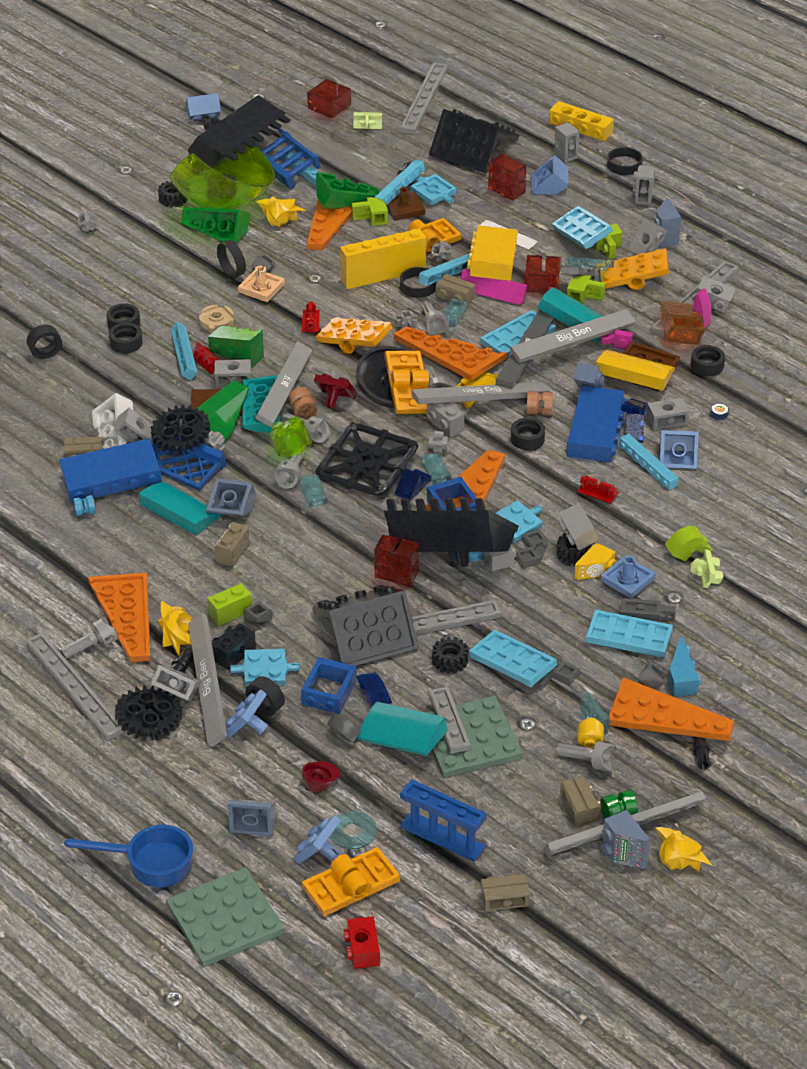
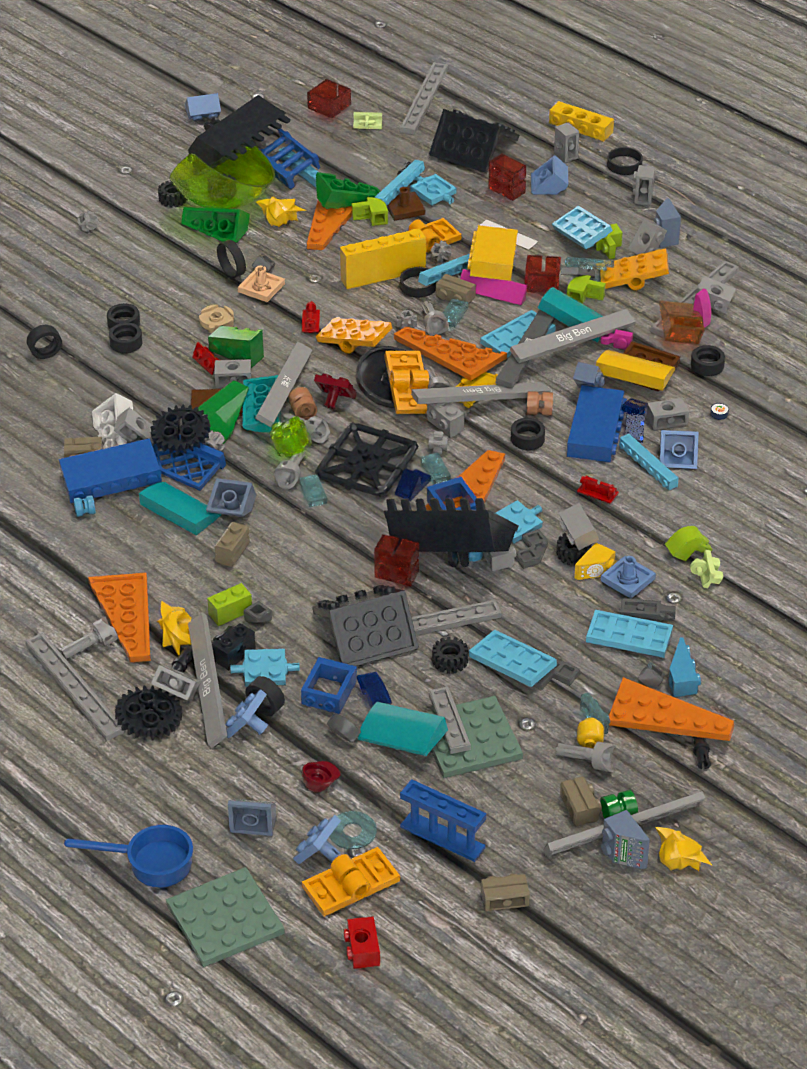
(183, 351): medium azure piece -> none

